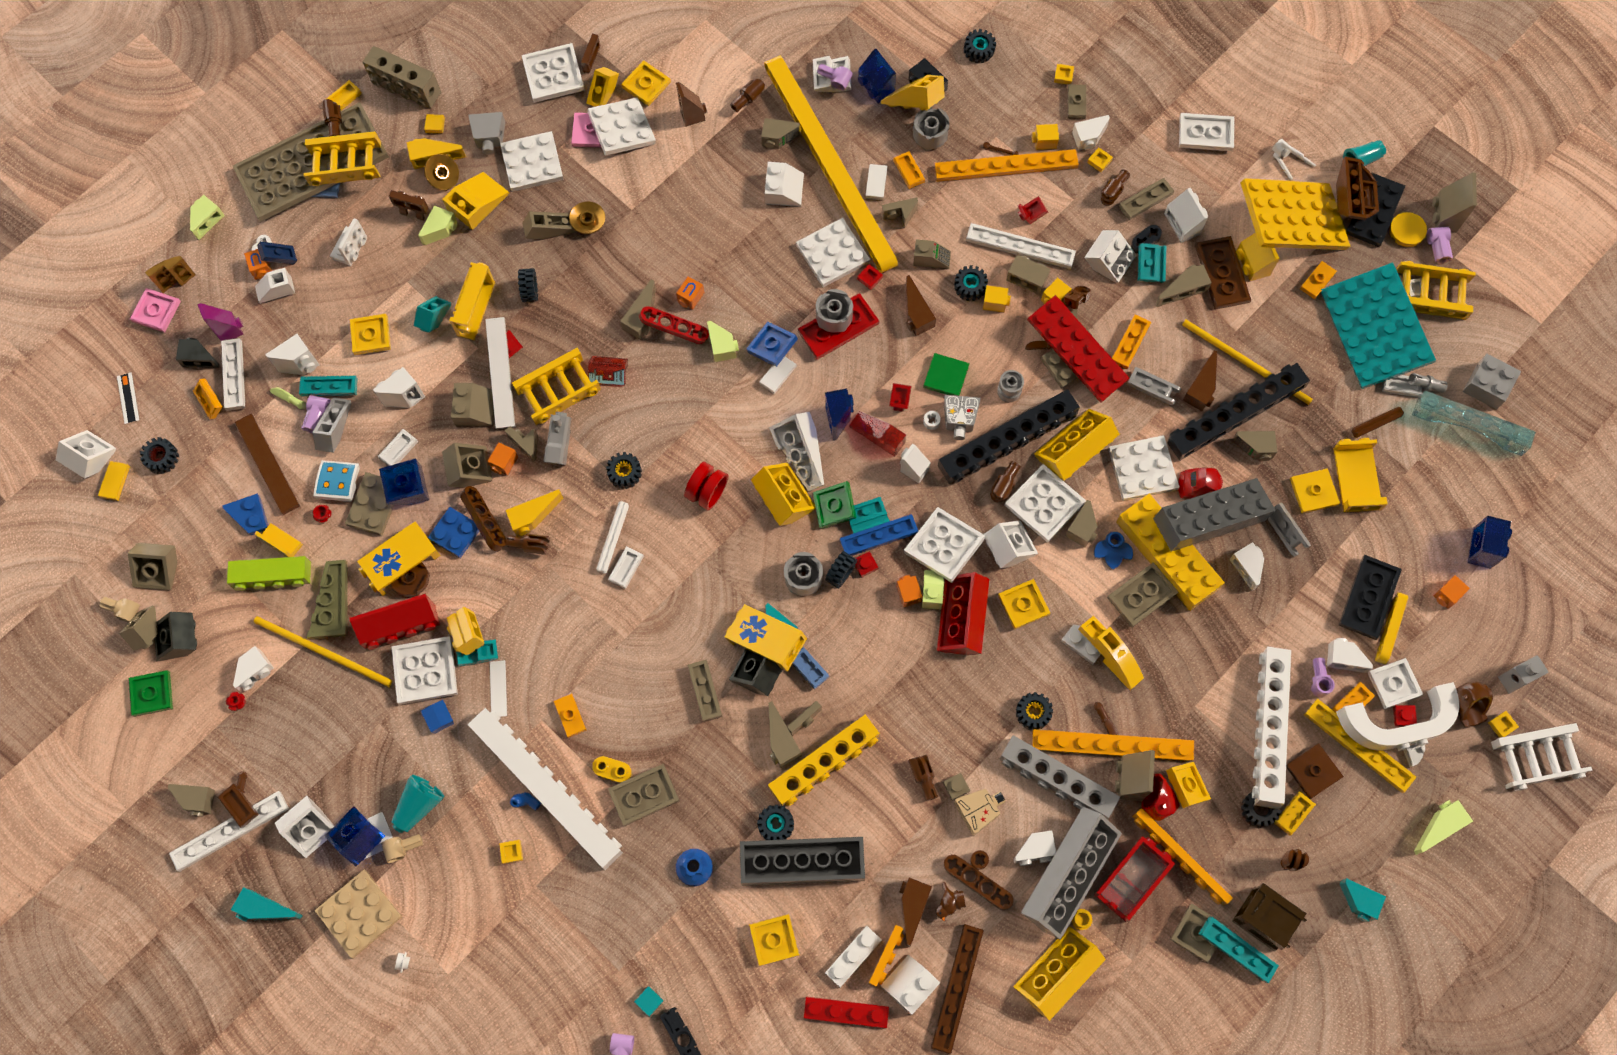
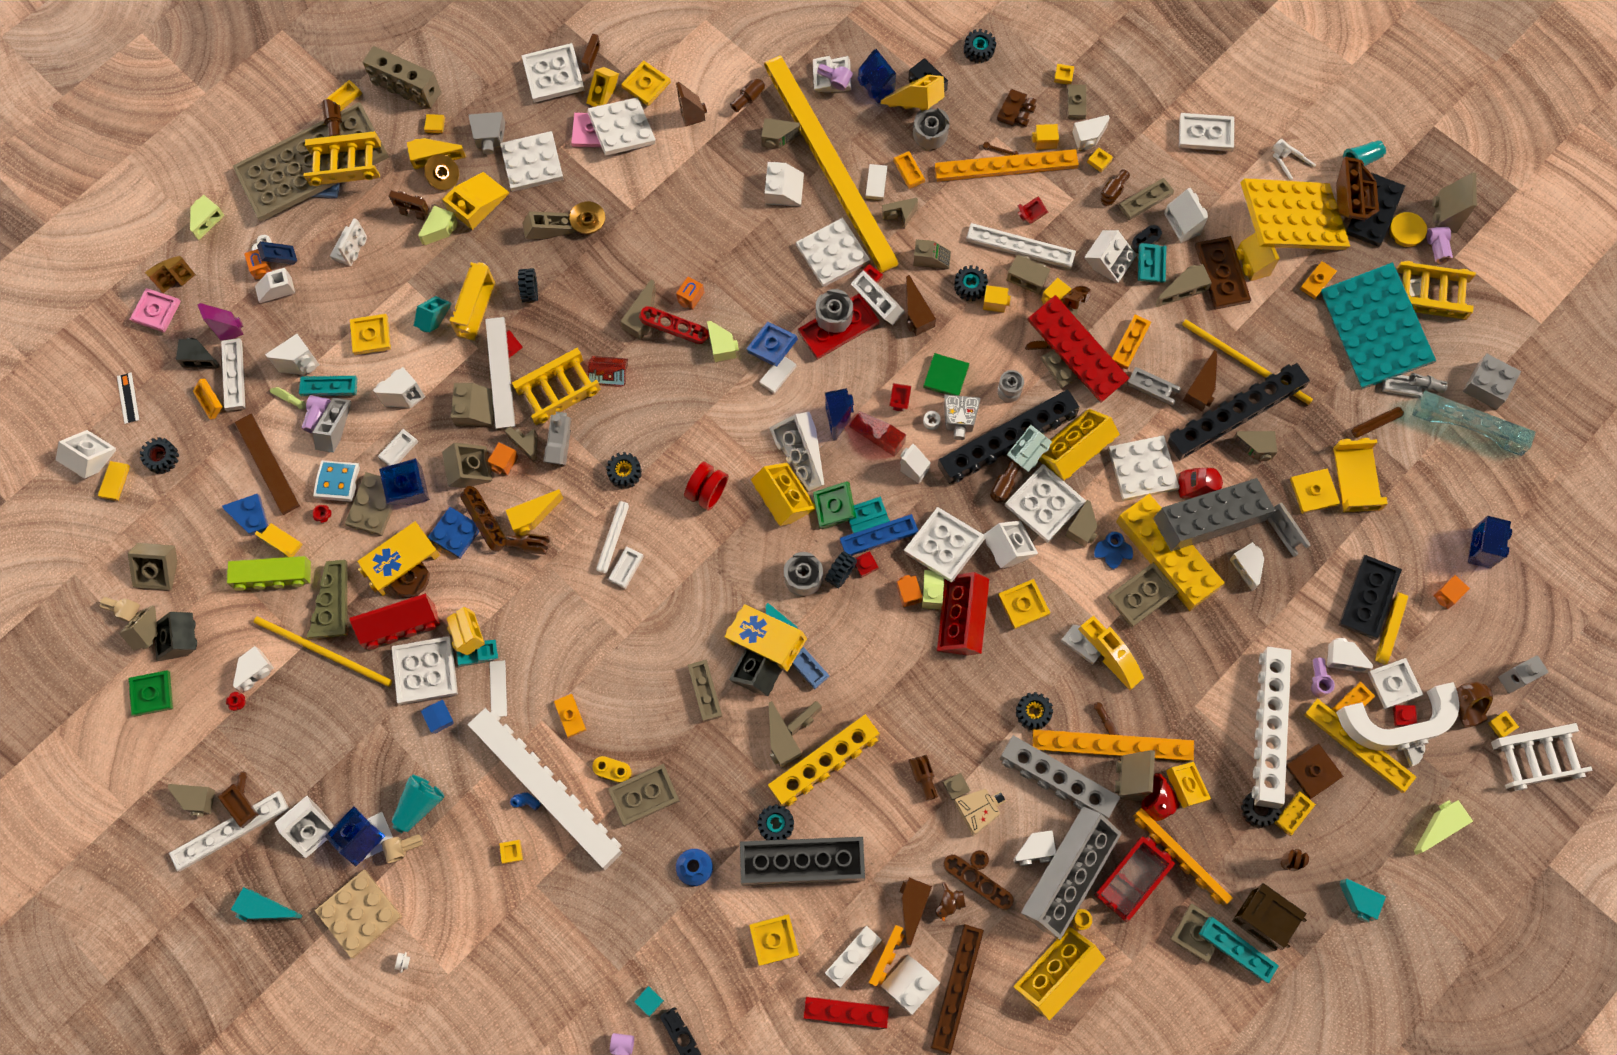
(878, 298): none -> white slope
(1012, 106): none -> reddish brown plate
(1029, 448): none -> light aqua brick

